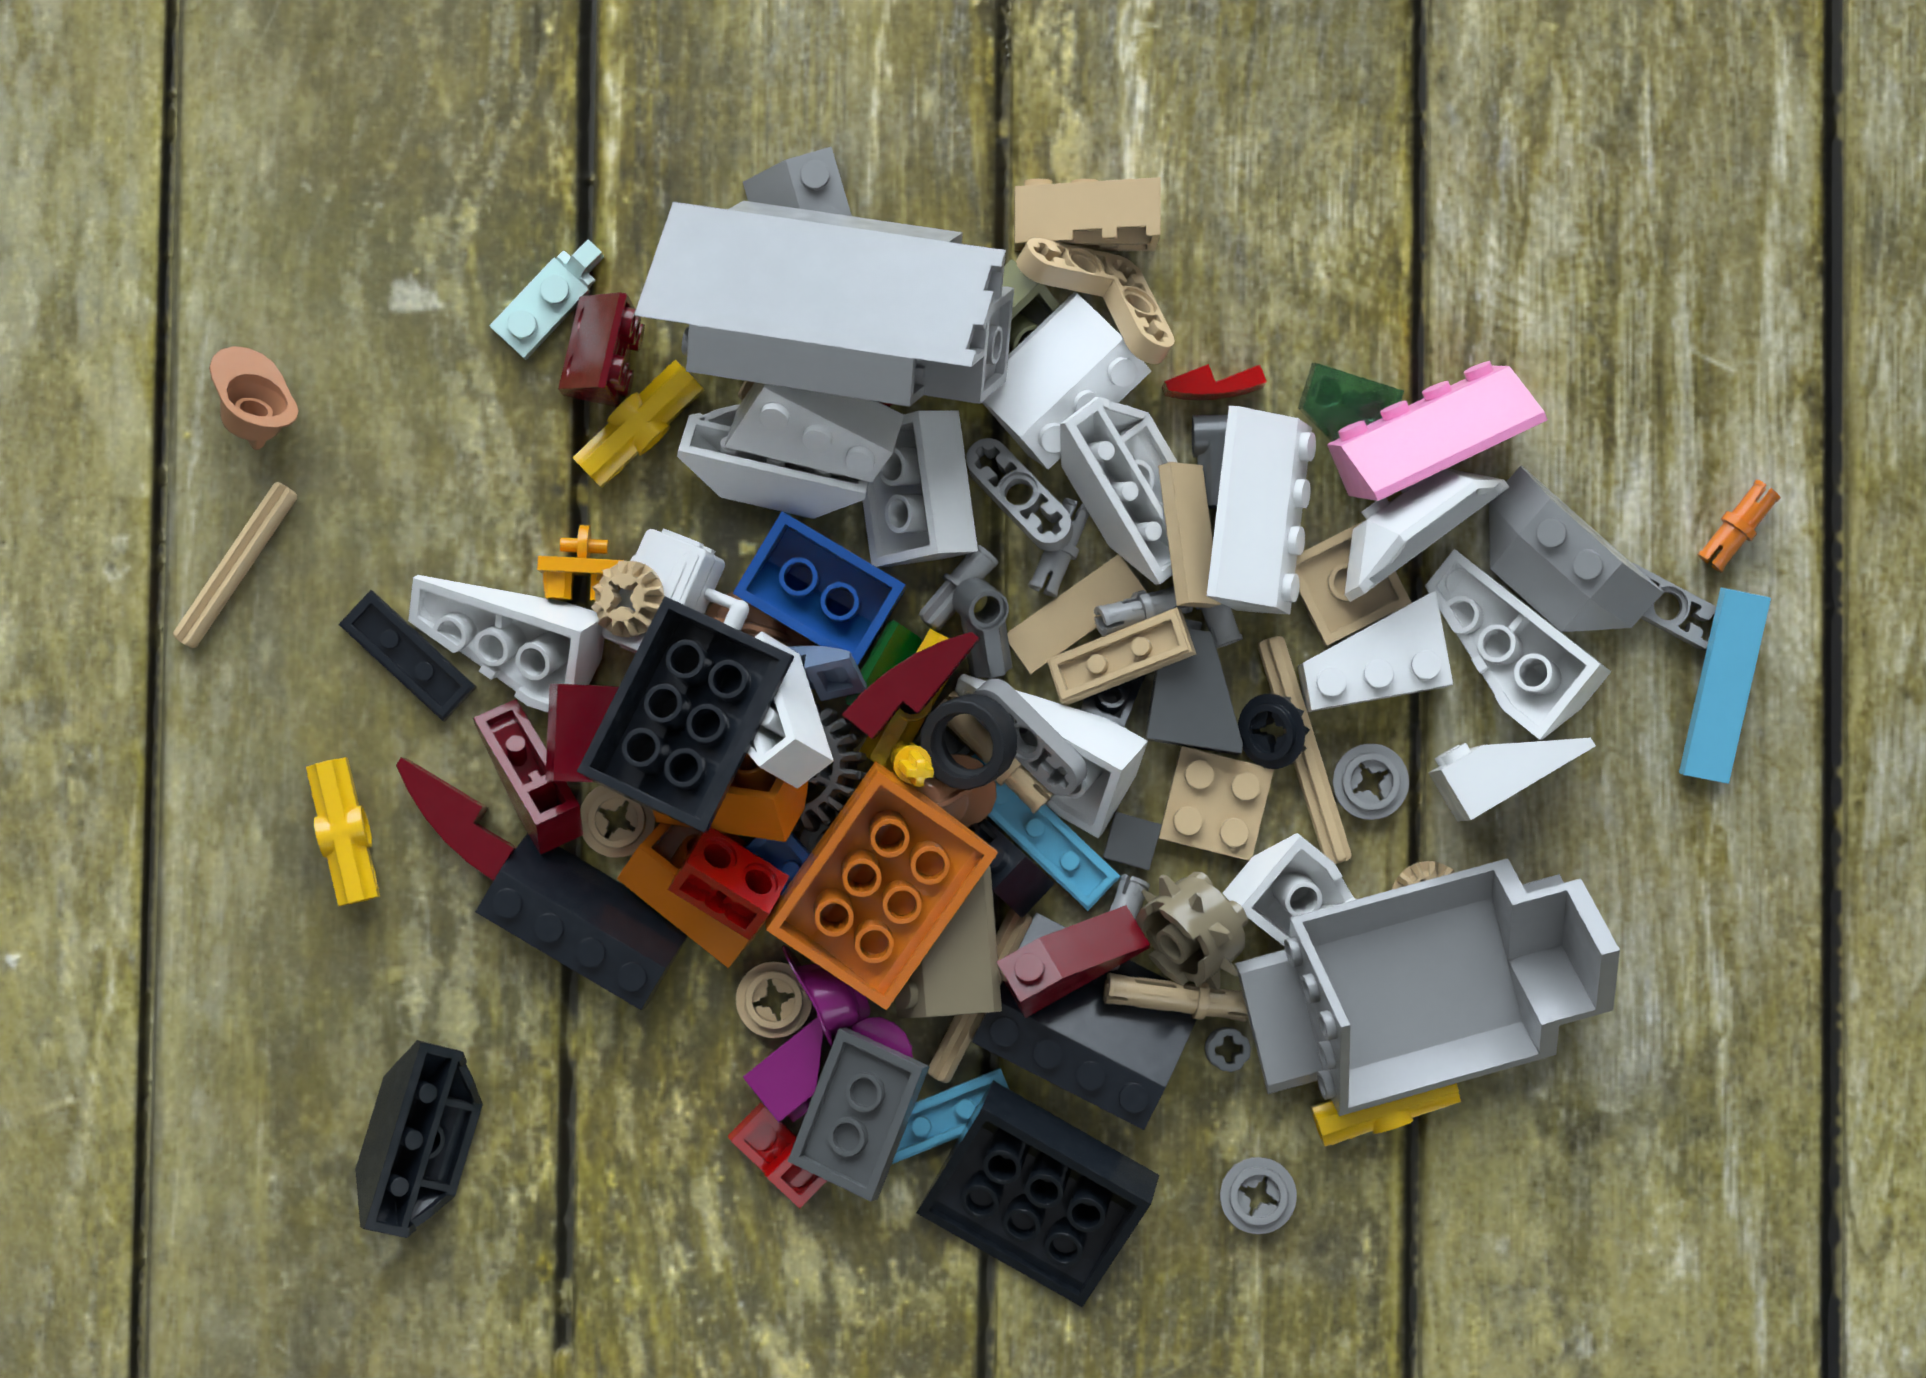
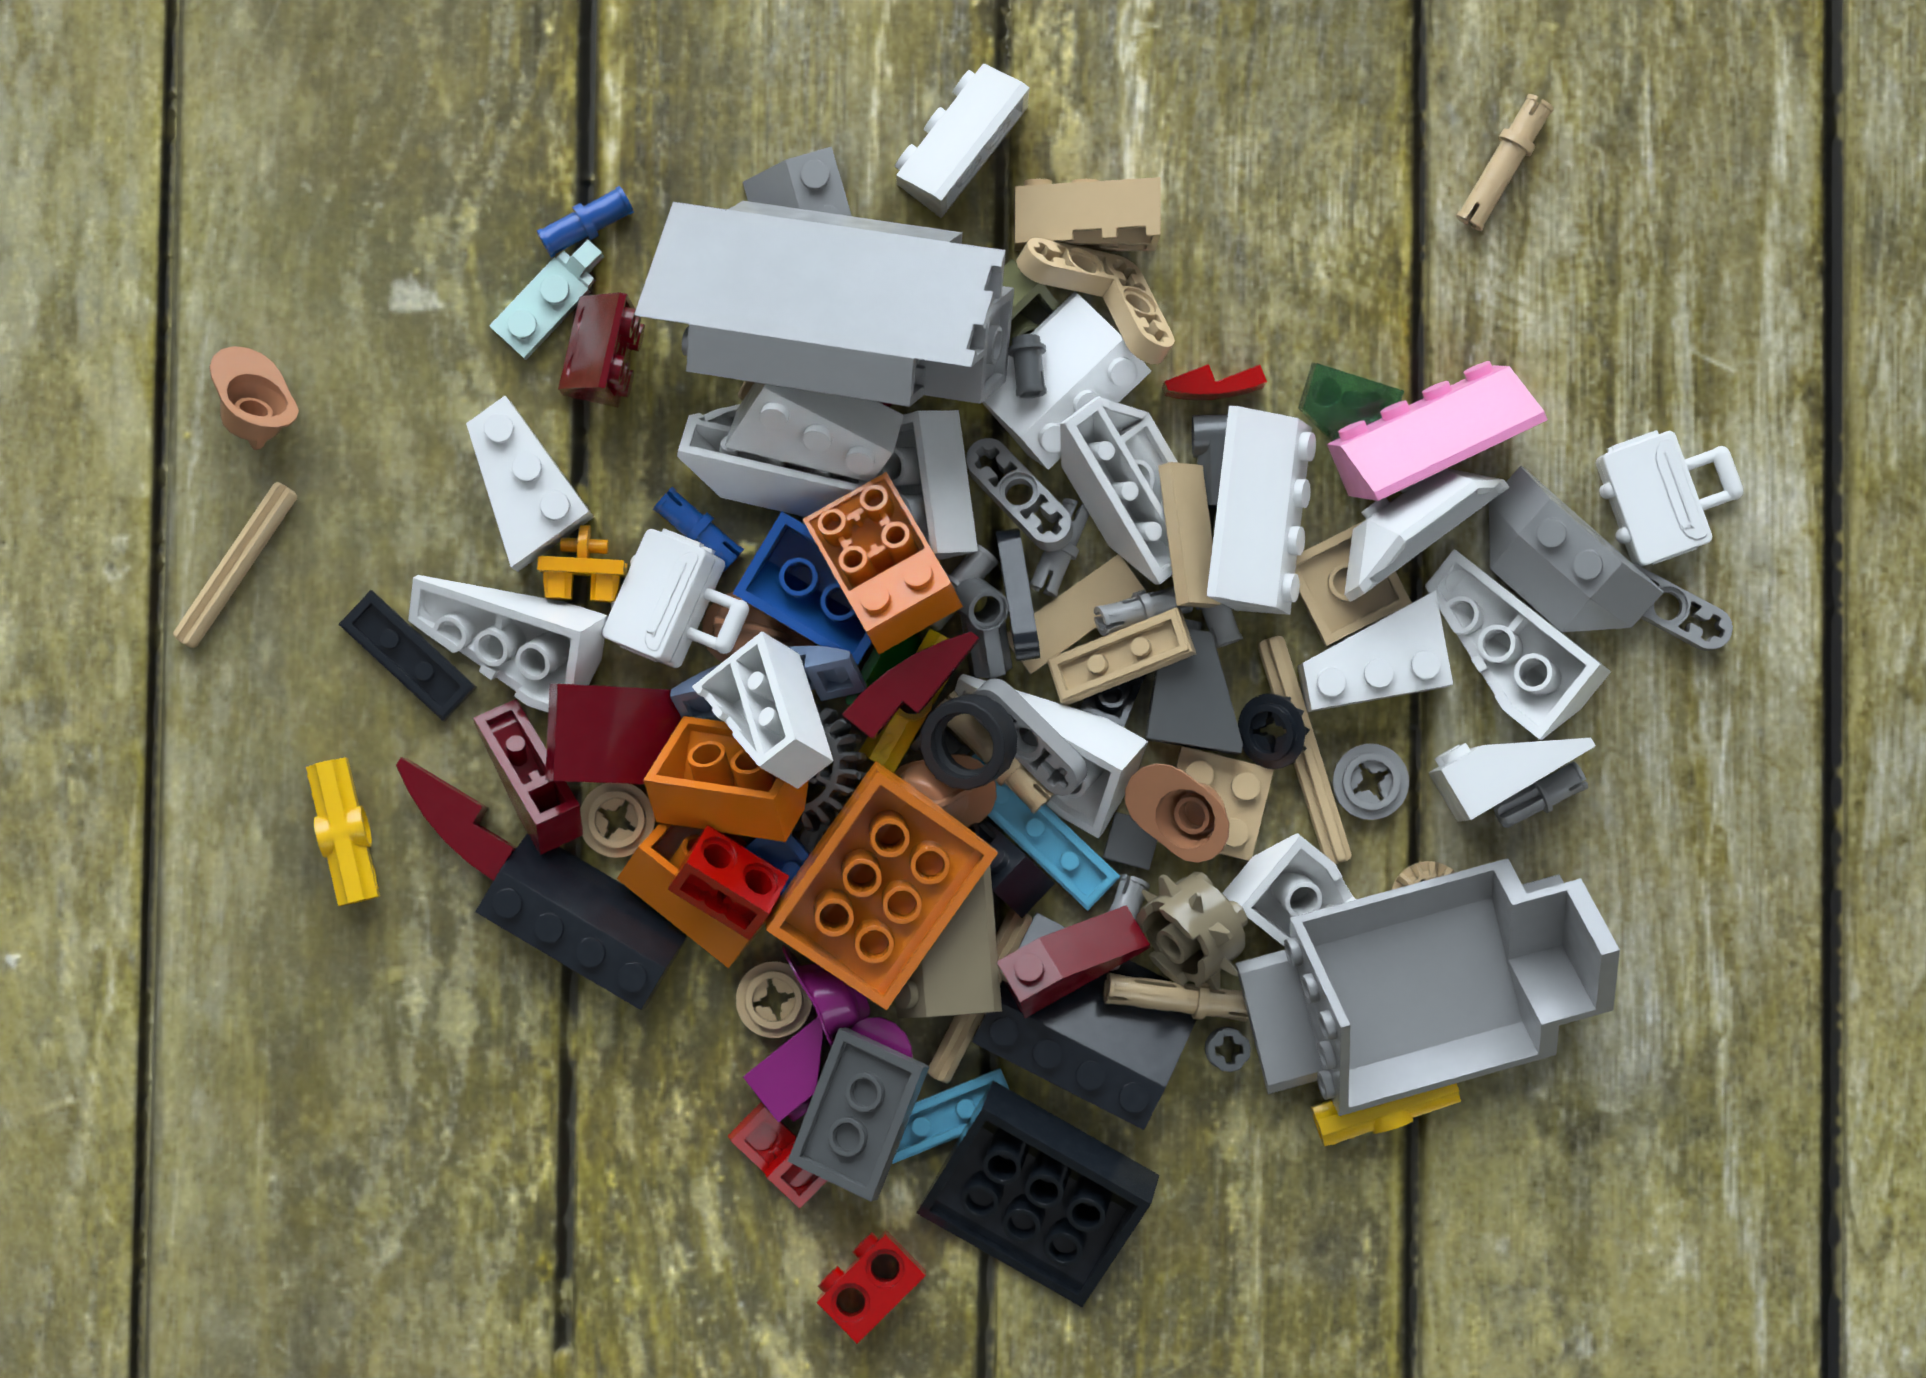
(416, 1139): black wedge -> none
(524, 485): none -> white wedge
(585, 221): none -> blue pin
(638, 423): yellow piece -> none
(646, 598): tan gear -> none
(685, 715): black slope -> none
(697, 526): none -> blue pin
(879, 1293): none -> red brick
(883, 563): none -> orange slope
(911, 763): yellow axle -> none
(961, 137): none -> white slope
(1018, 594): none -> beam
(1028, 365): none -> dark grey pin
(1178, 812): none -> nougat piece
(1266, 1216): light grey gear -> none
(1514, 146): none -> tan pin
(1541, 795): none -> light grey axle
(1657, 498): none -> white piece
(1724, 685): medium azure tile -> none
(1739, 526): orange pin -> none

